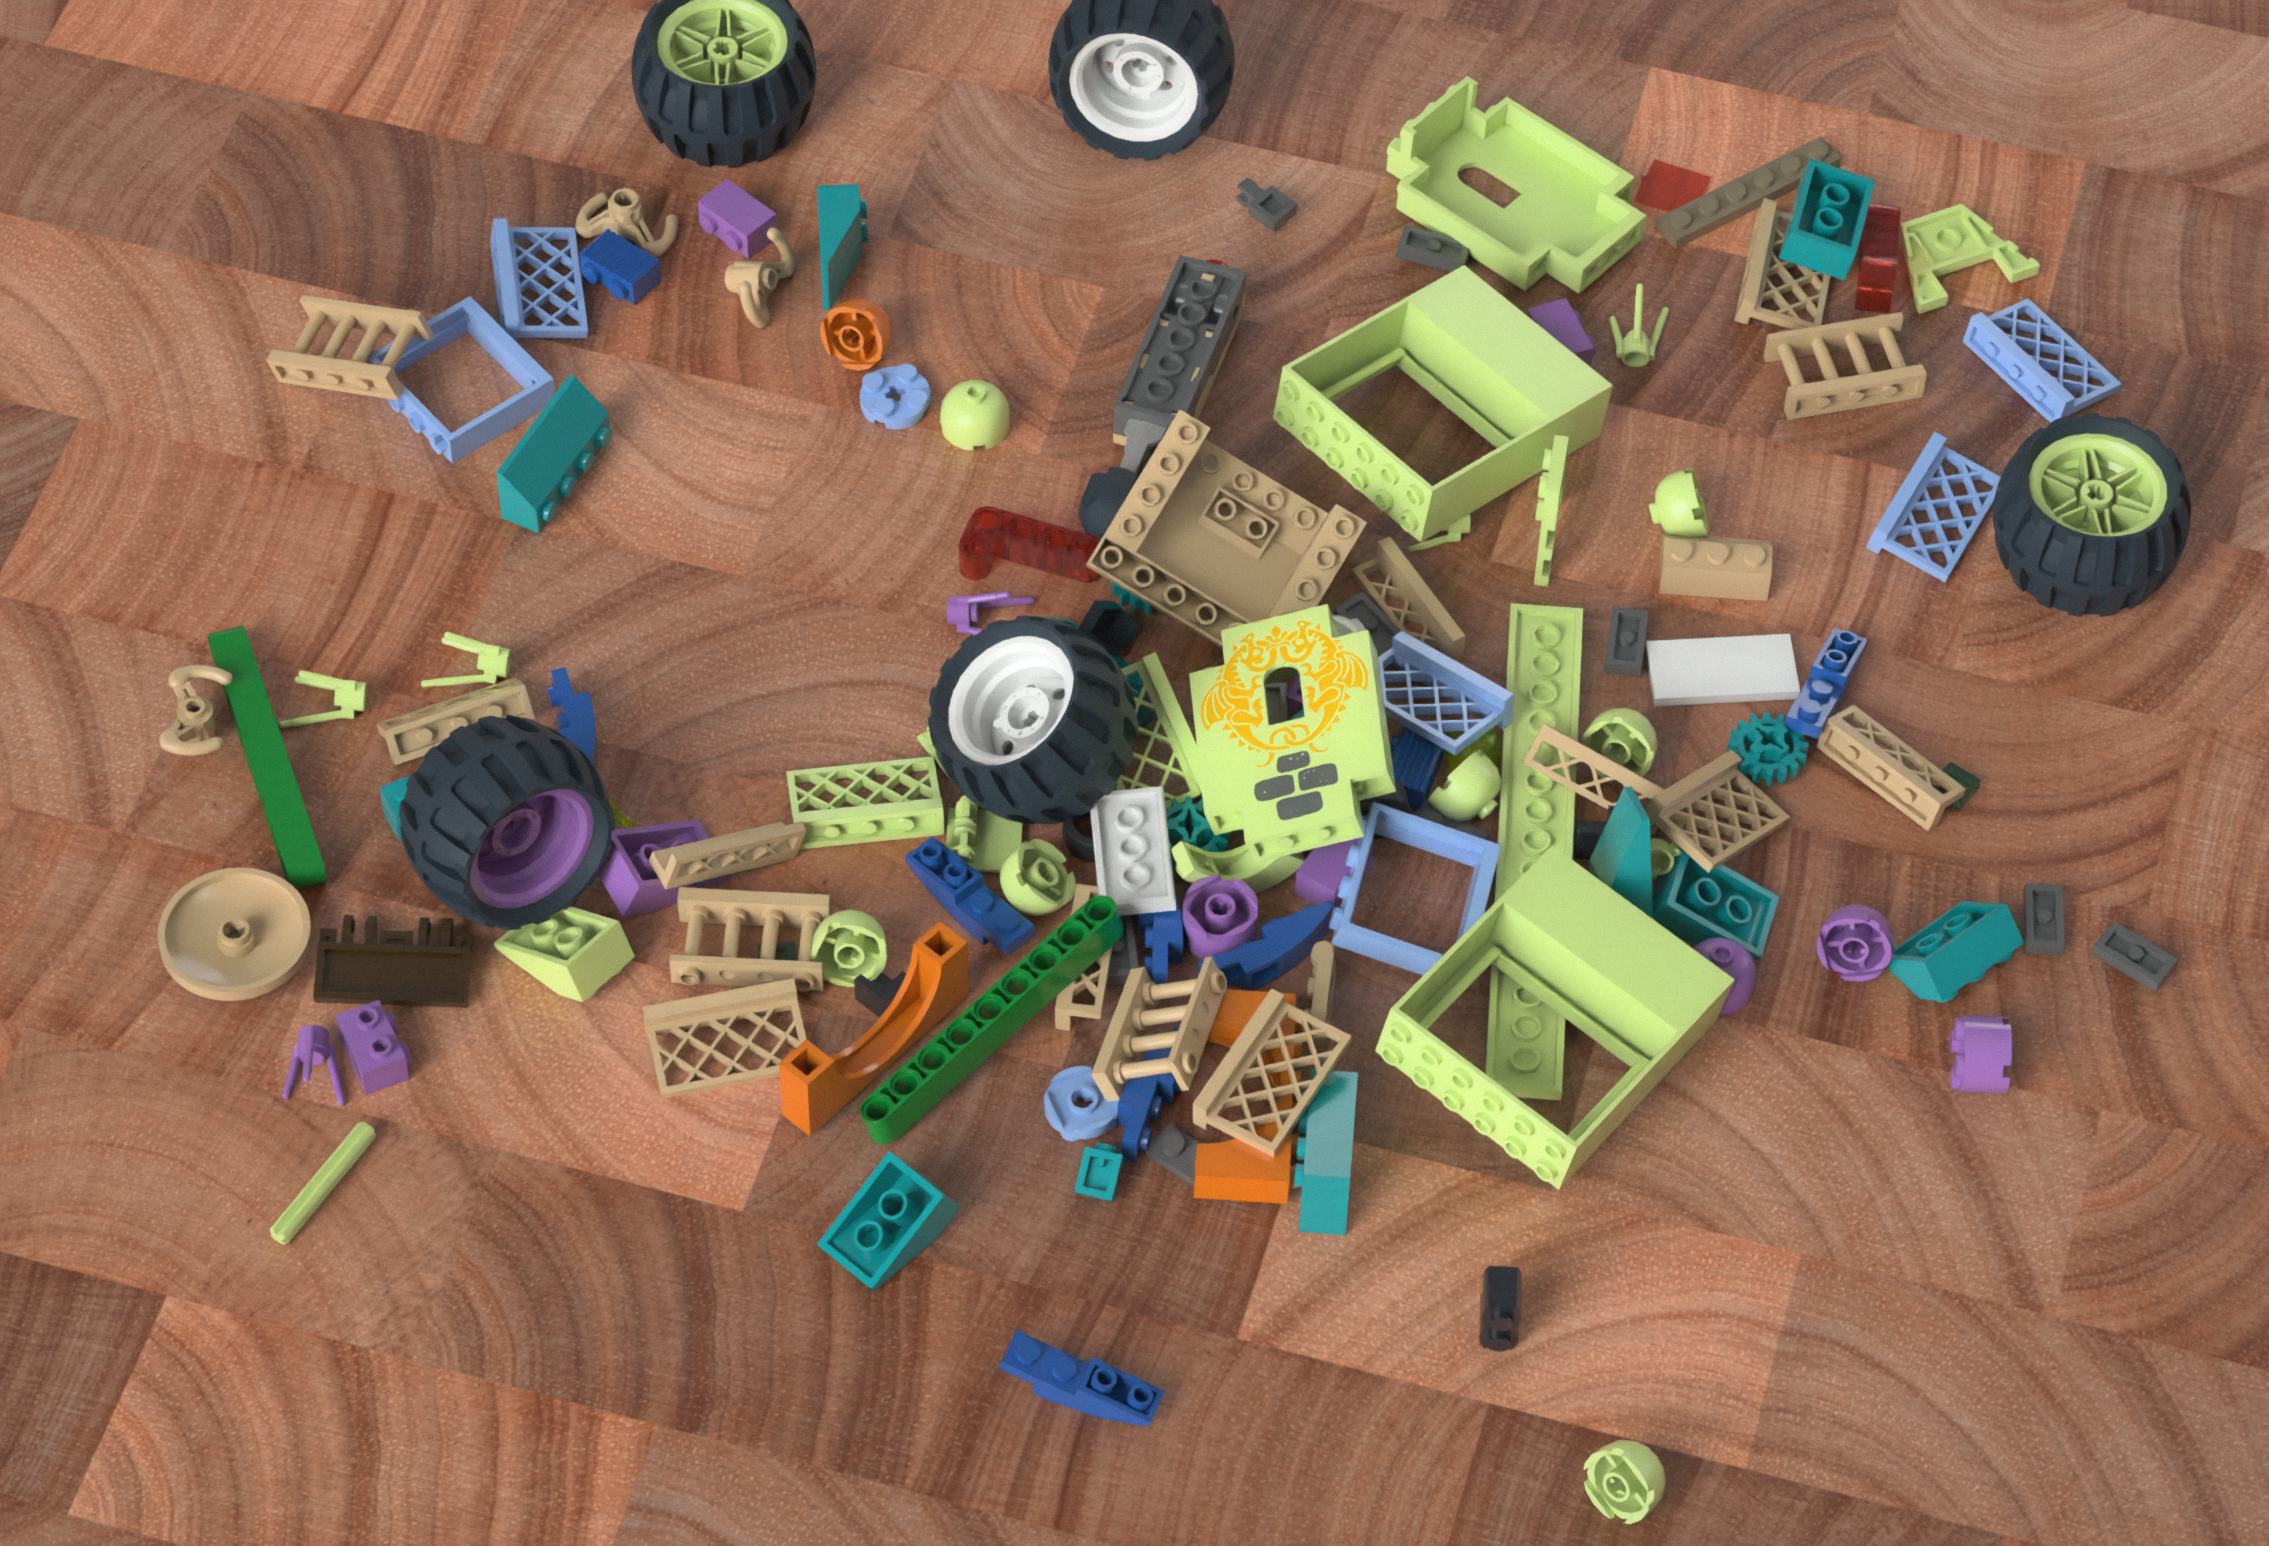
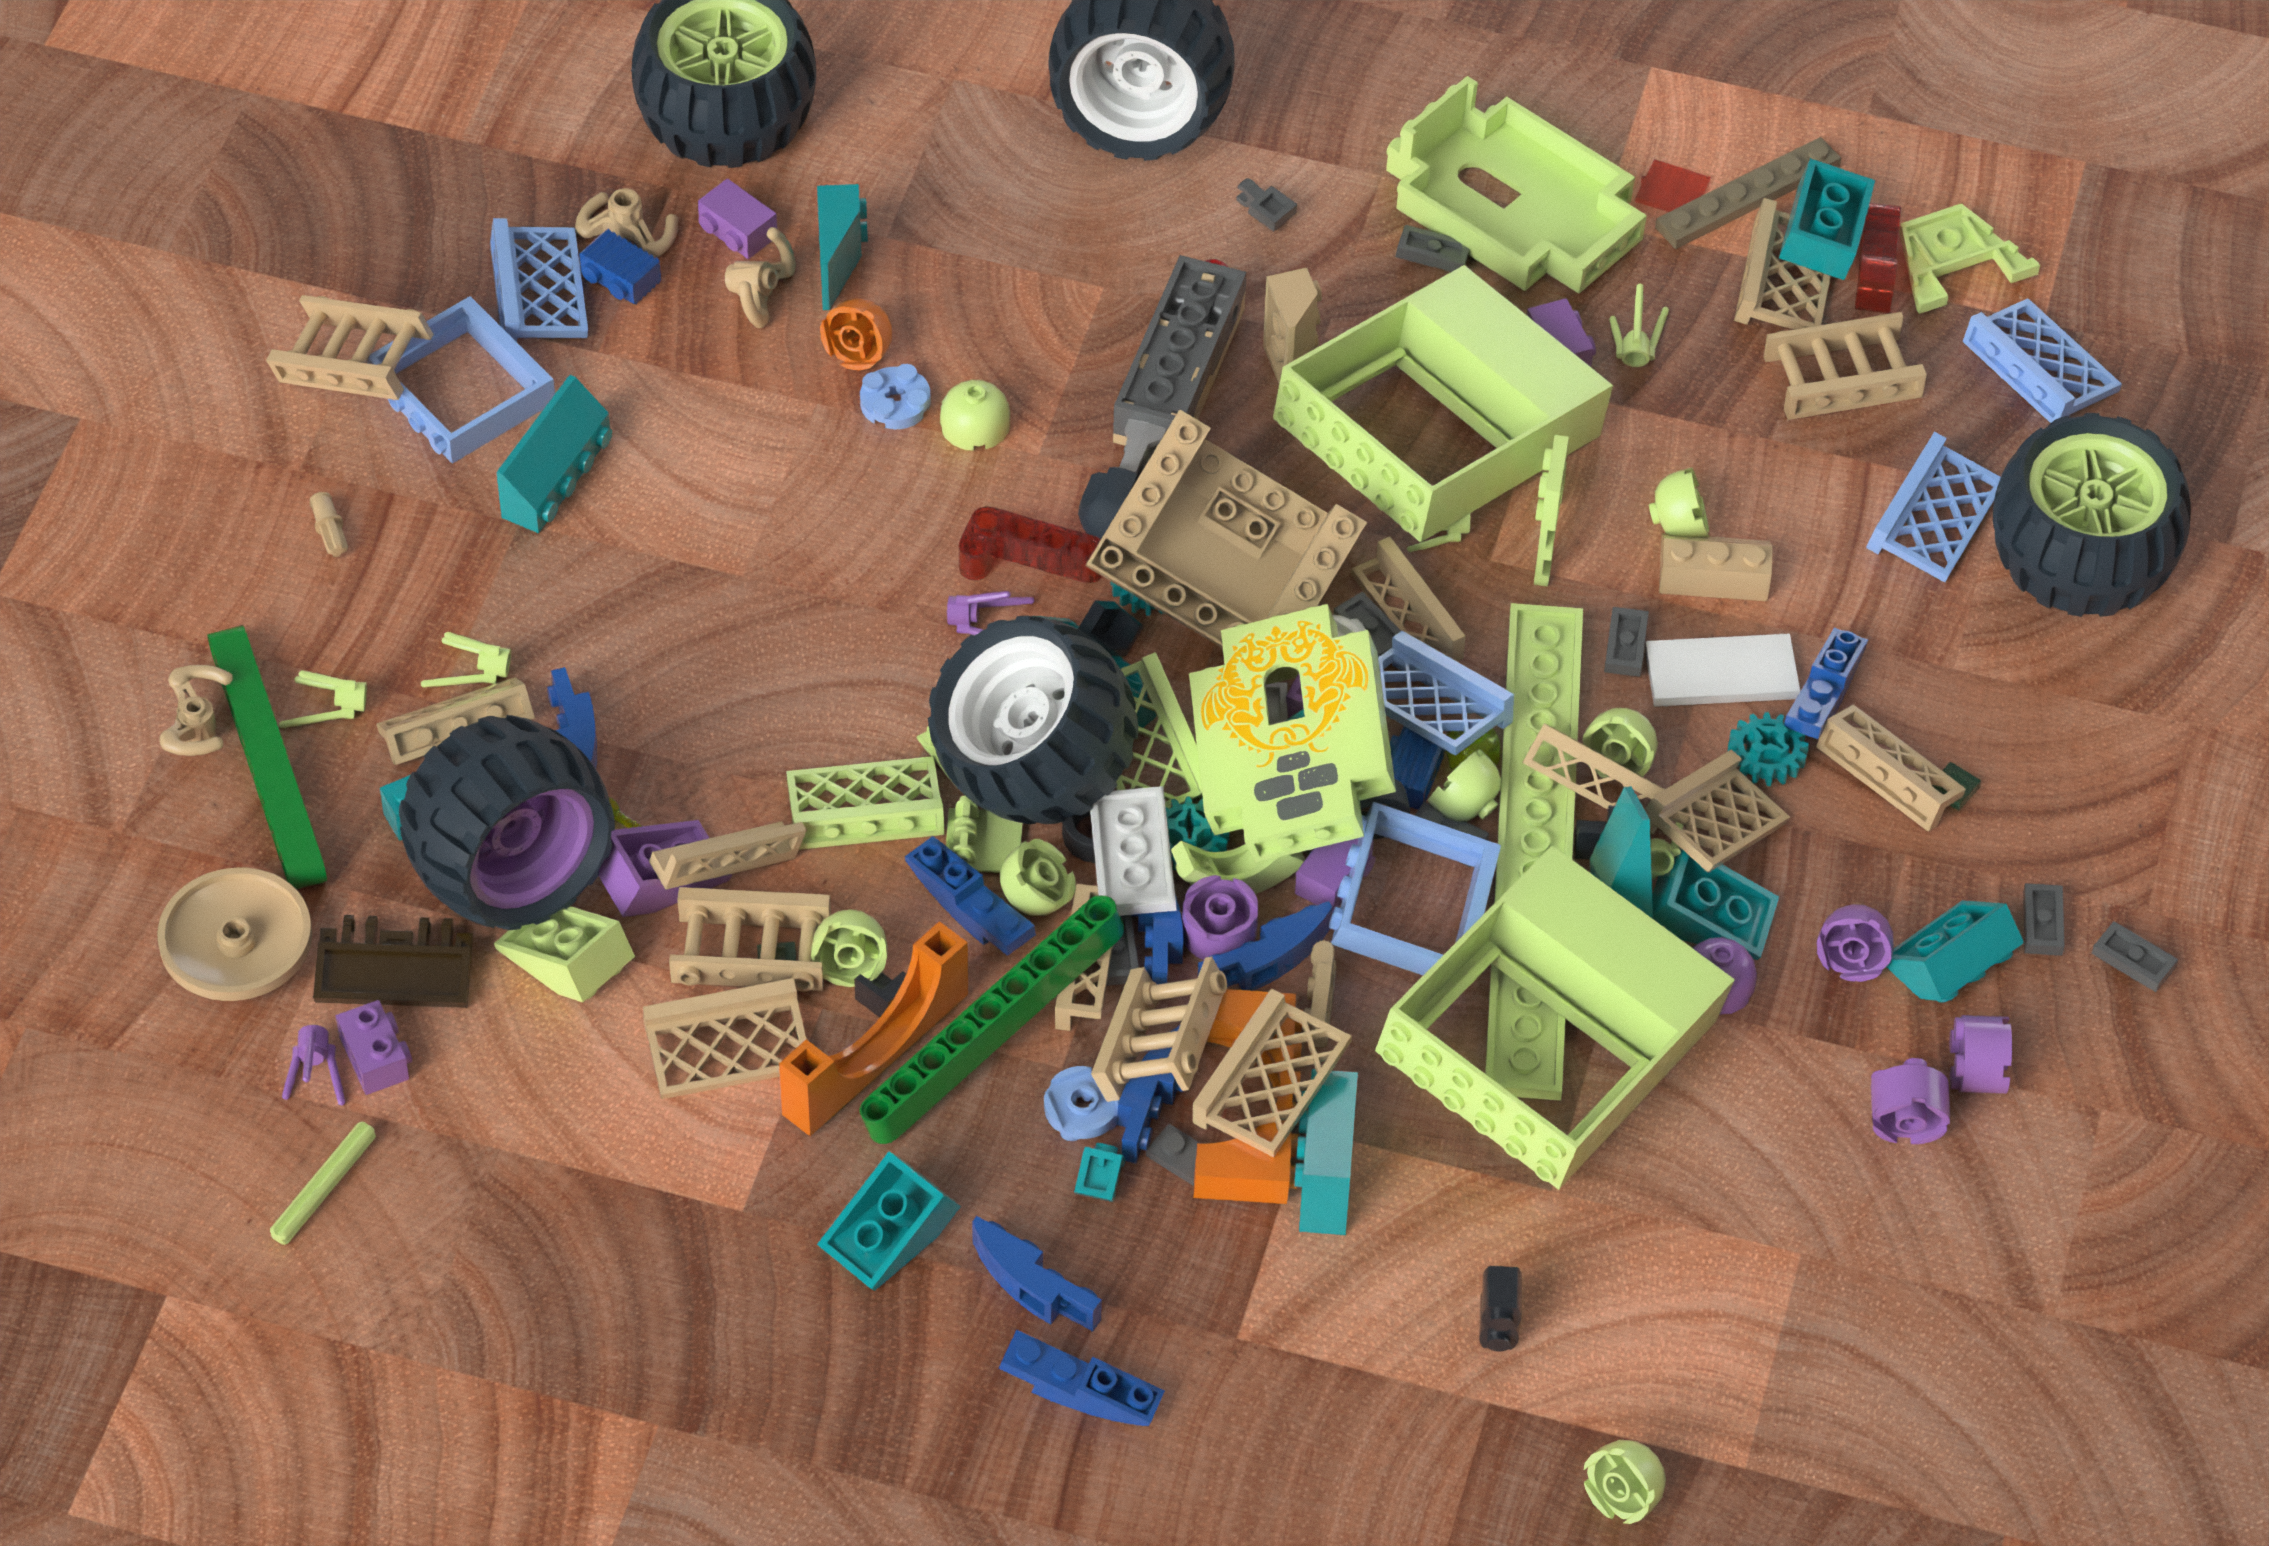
(328, 523): none -> tan axle
(1020, 1272): none -> blue slope
(1290, 317): none -> tan slope
(1910, 1102): none -> medium lavender brick

